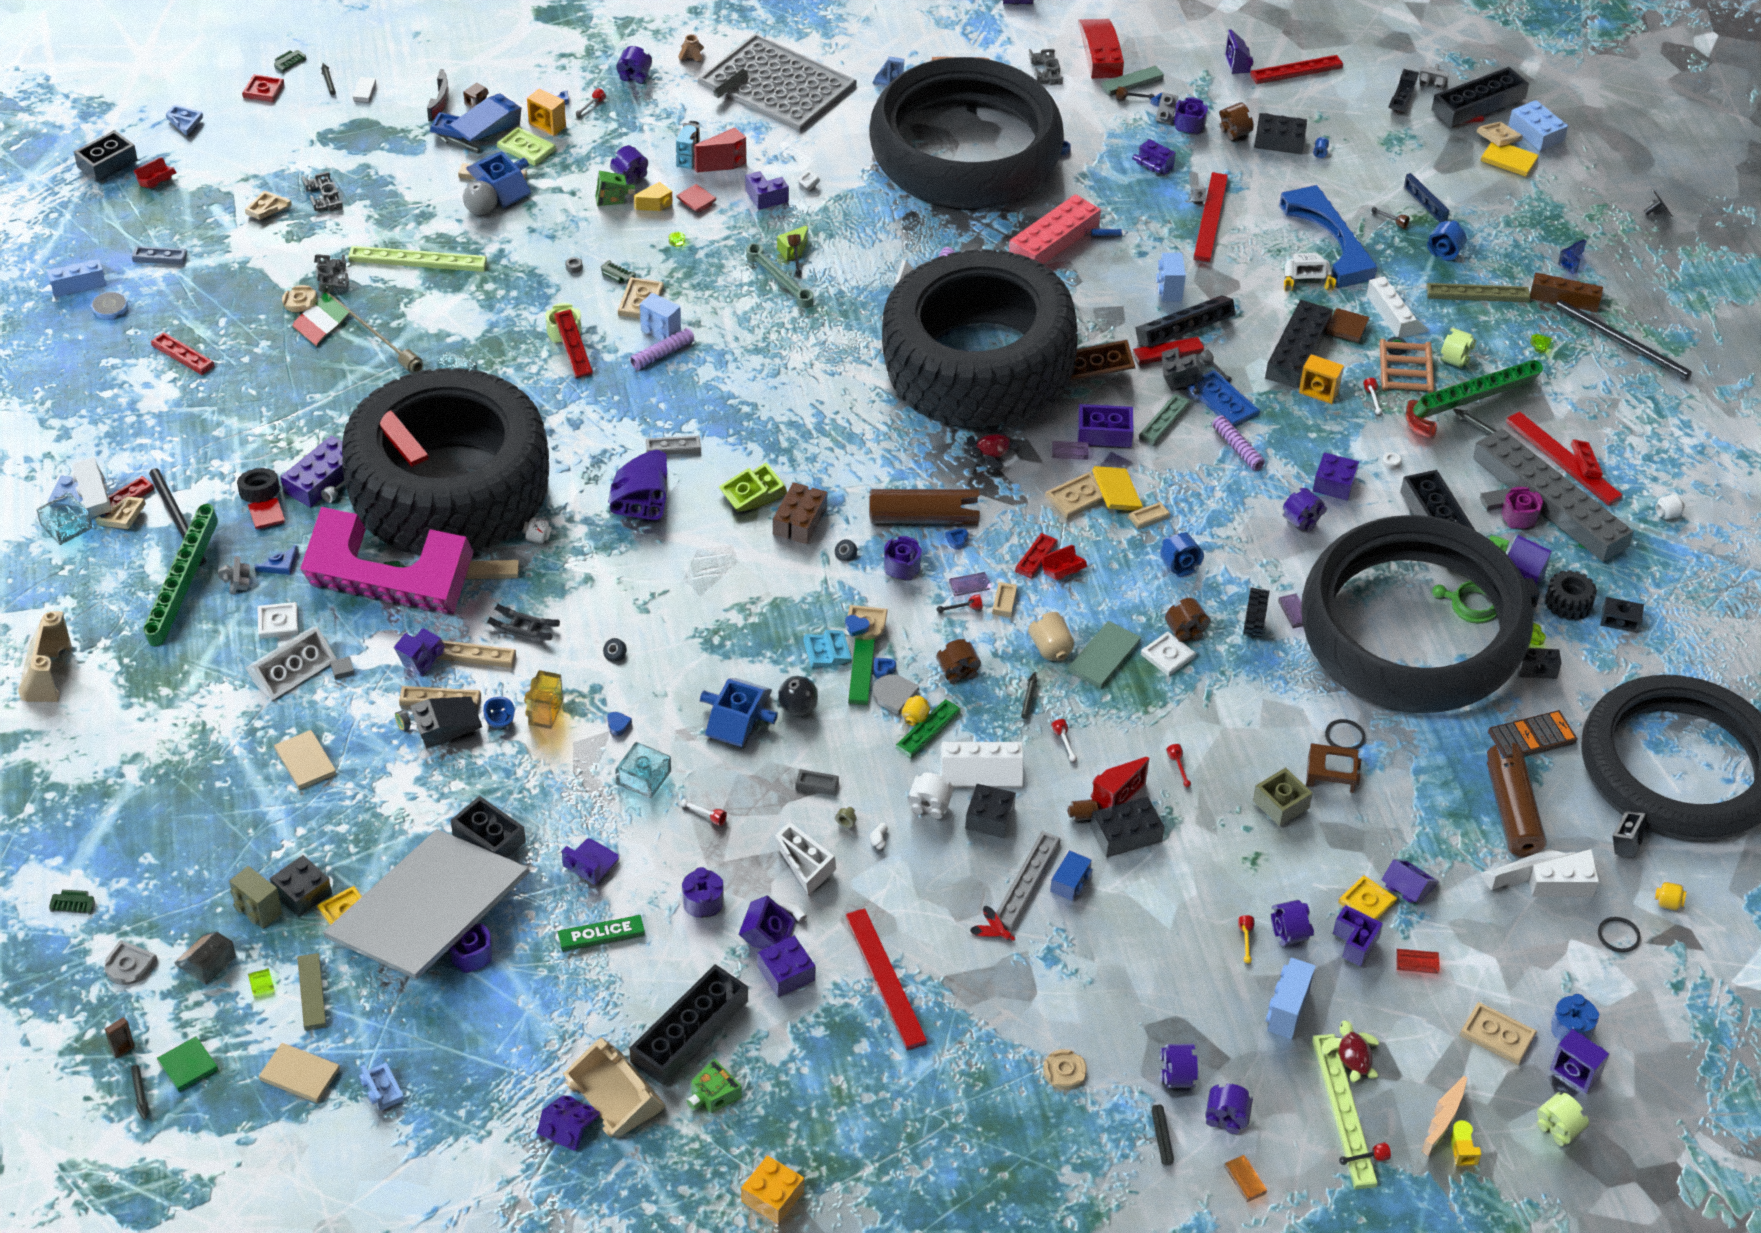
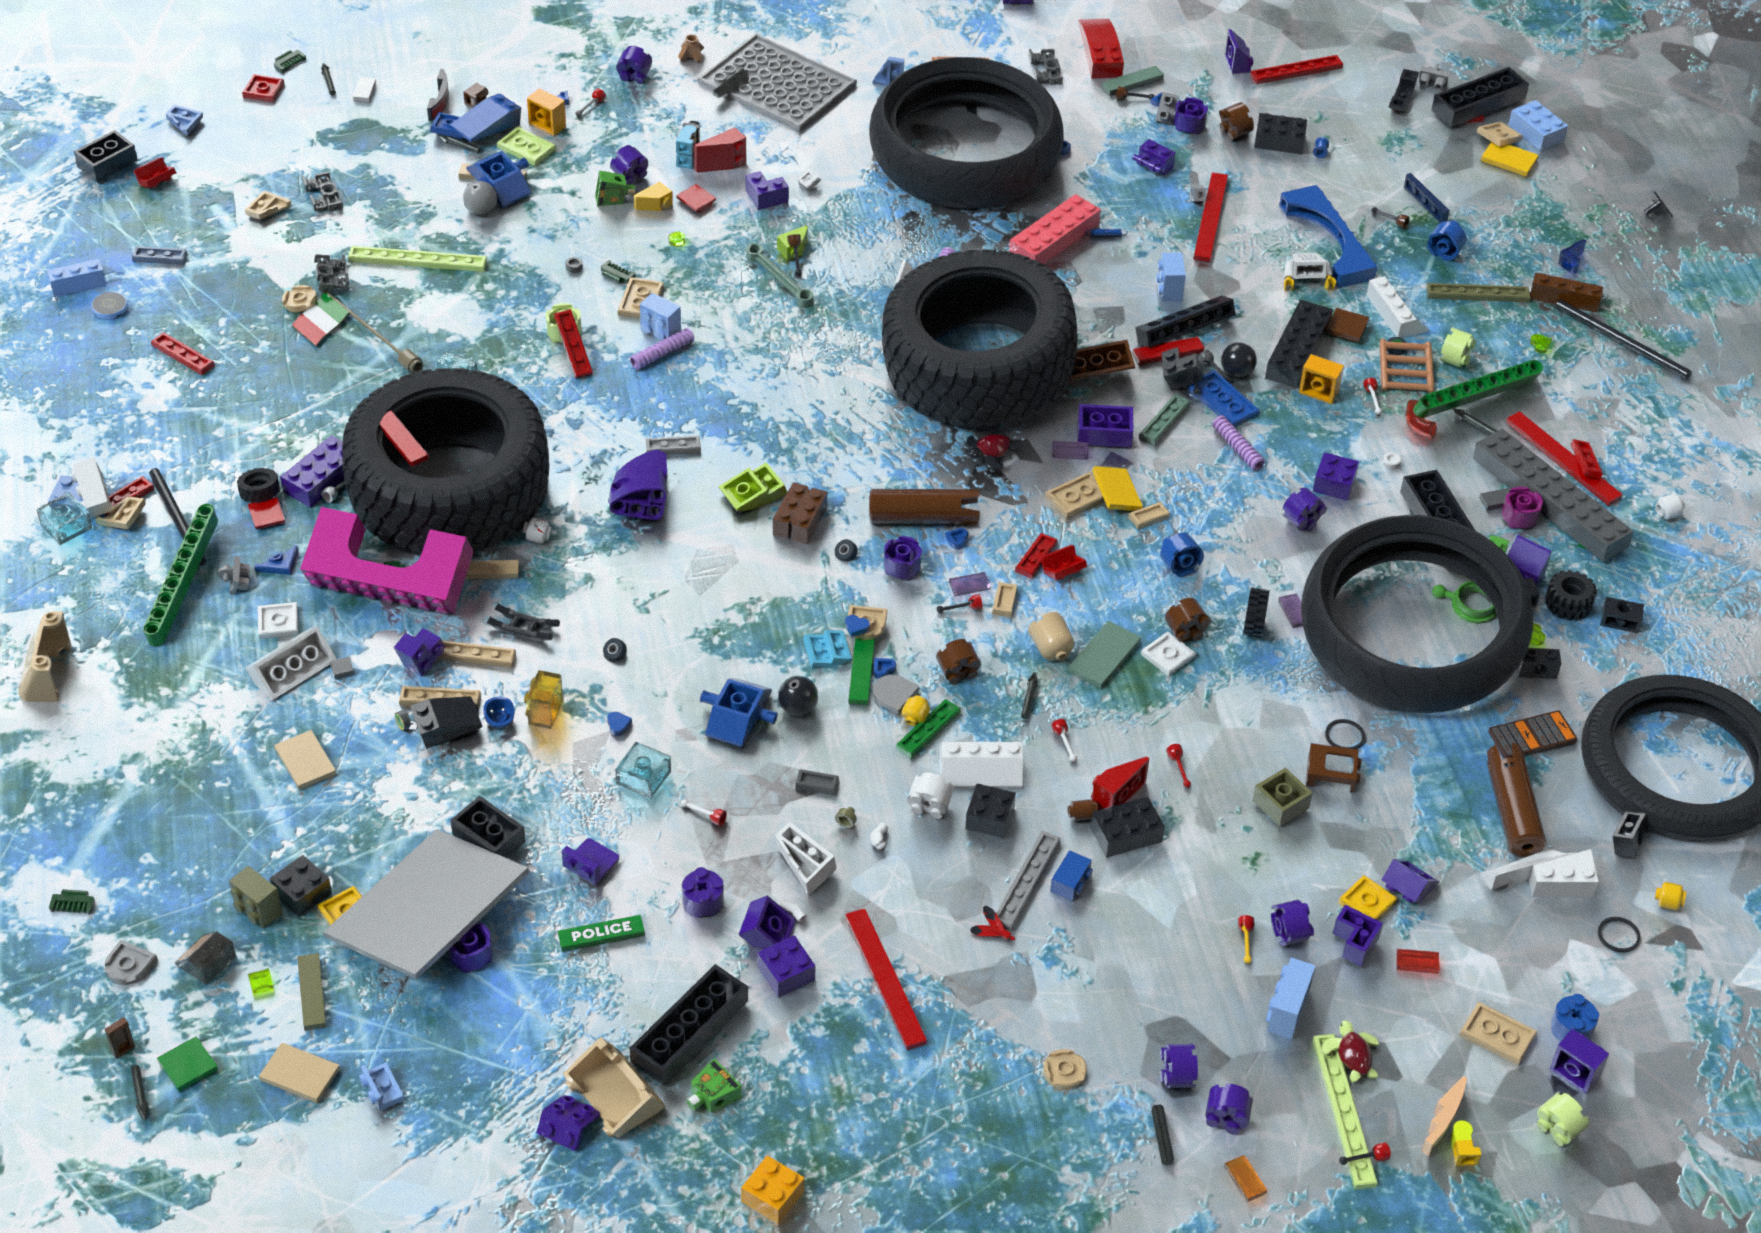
(1238, 360): none -> black piece

